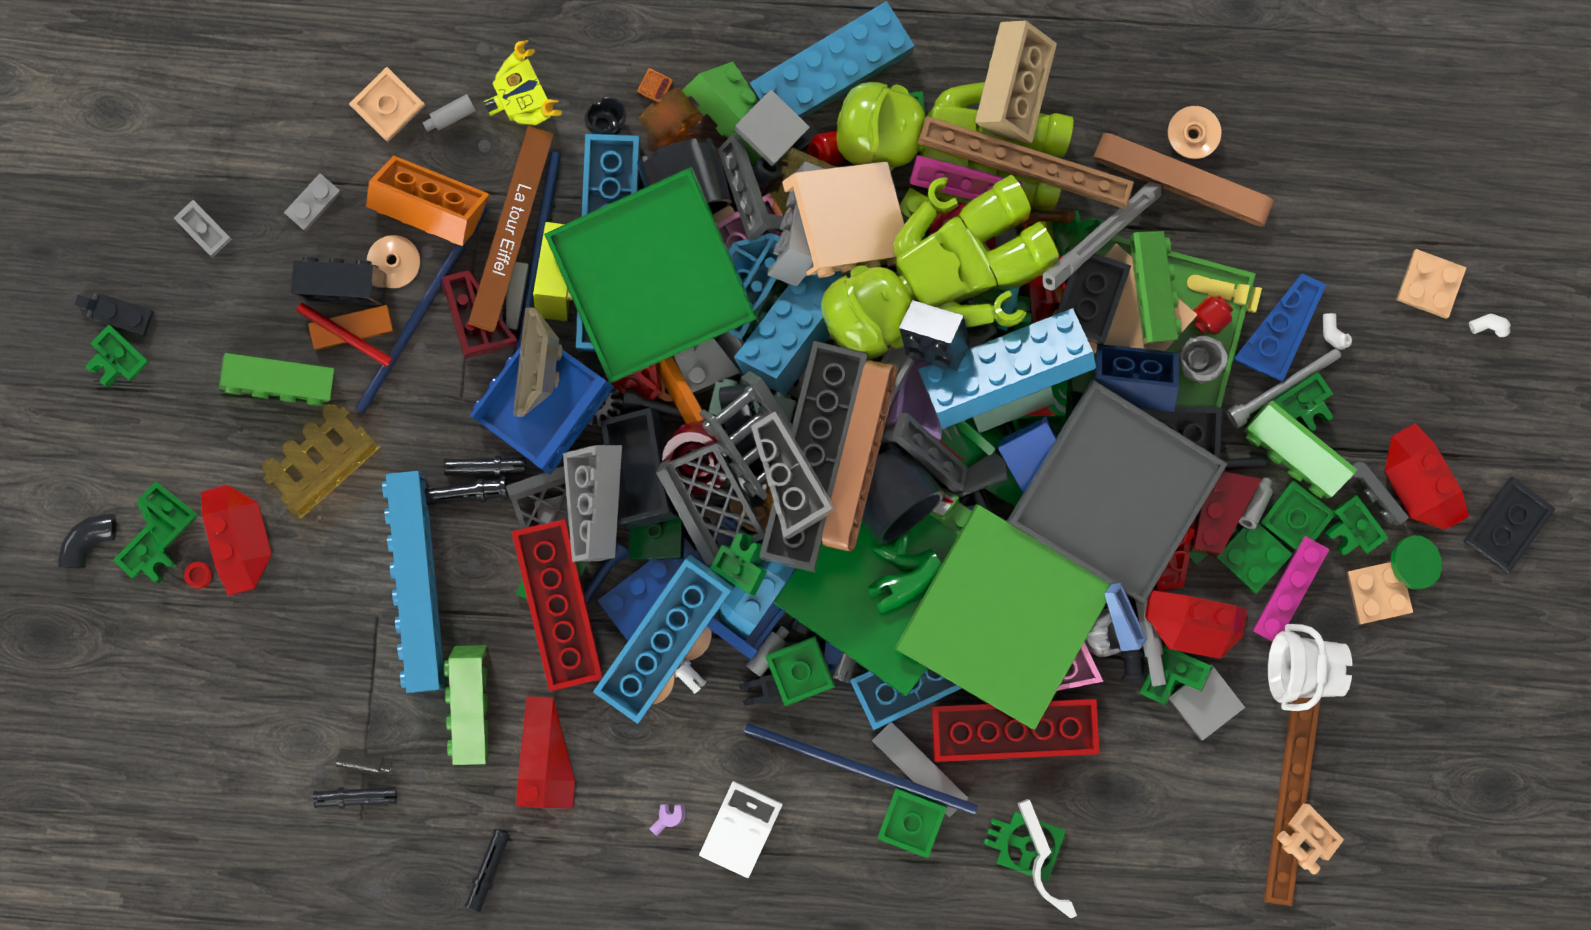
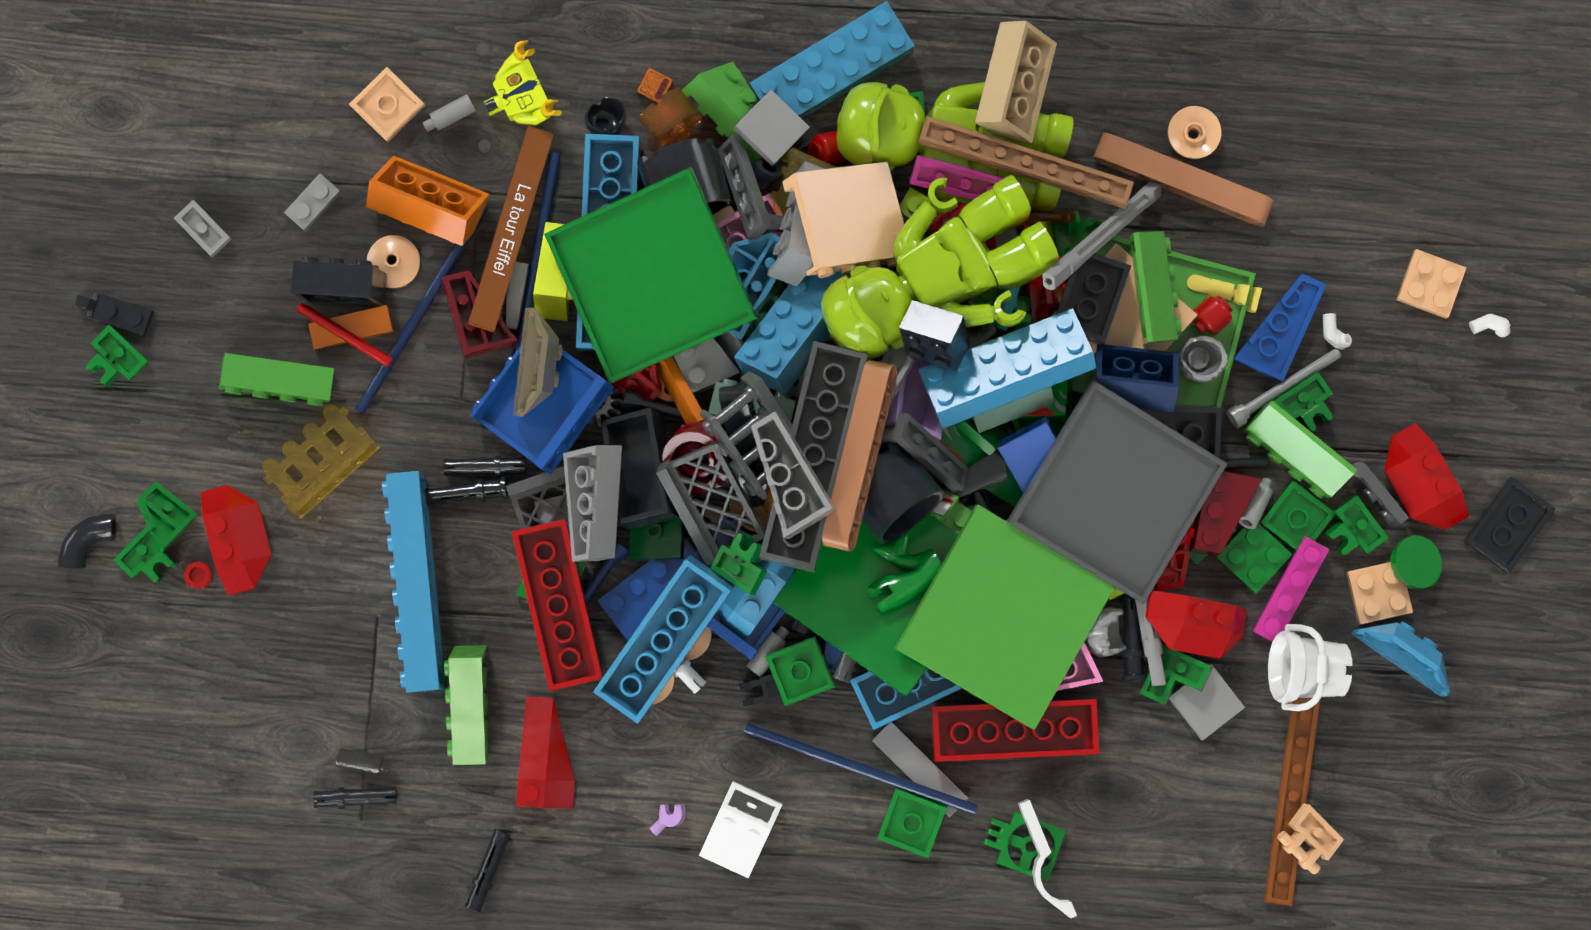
(1124, 619): medium blue piece -> none
(1408, 652): none -> dark azure wedge

